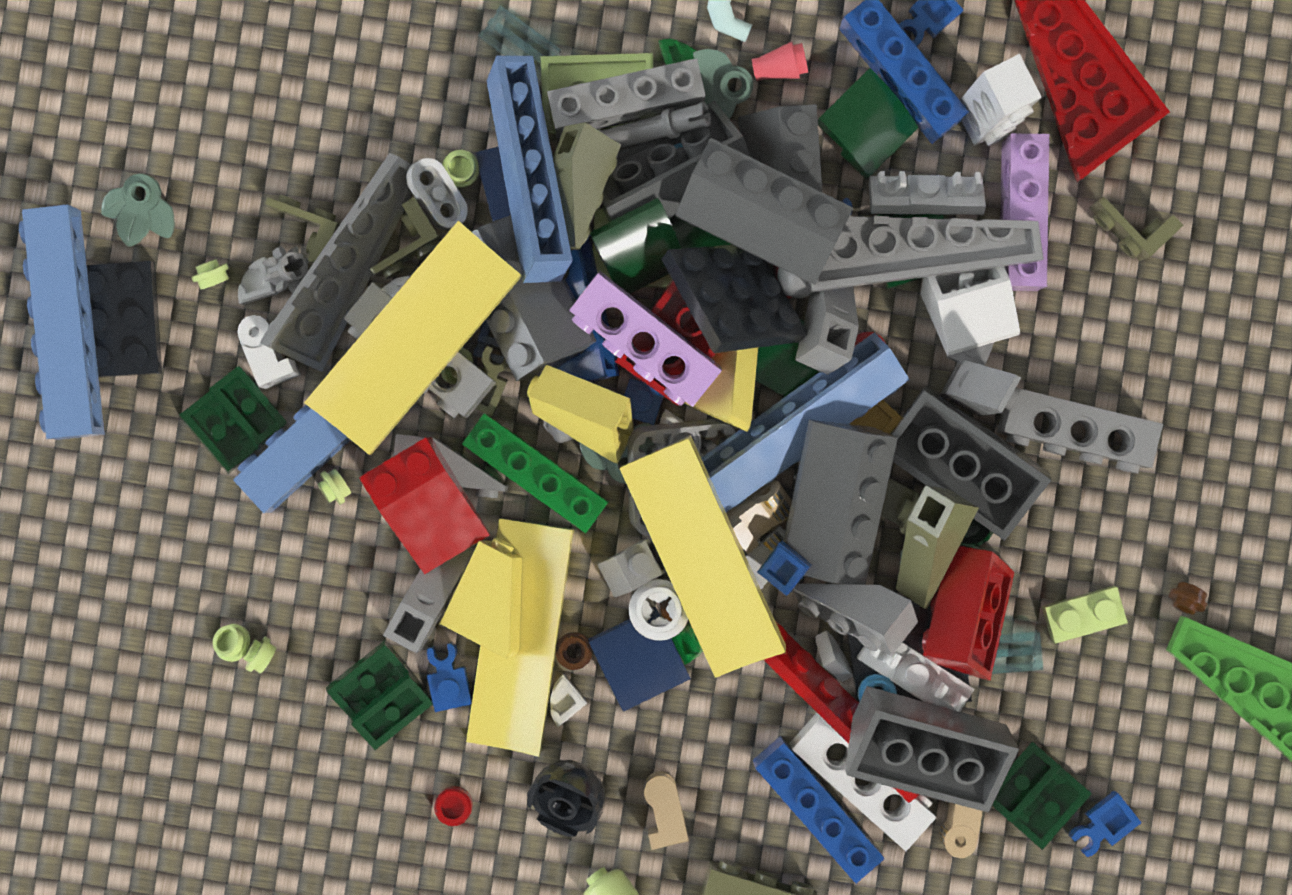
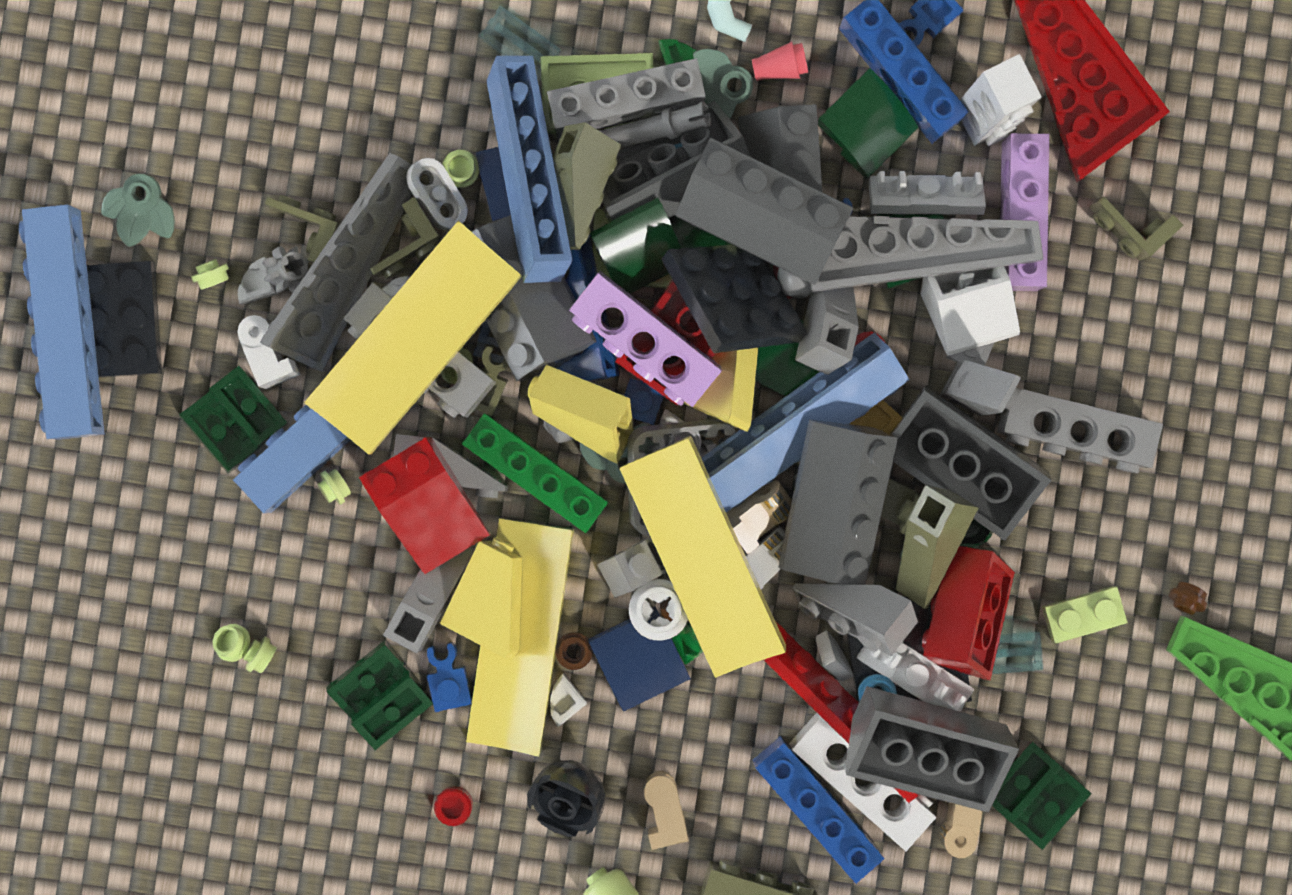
(784, 568): blue tile -> none
(1109, 819): blue plate -> none

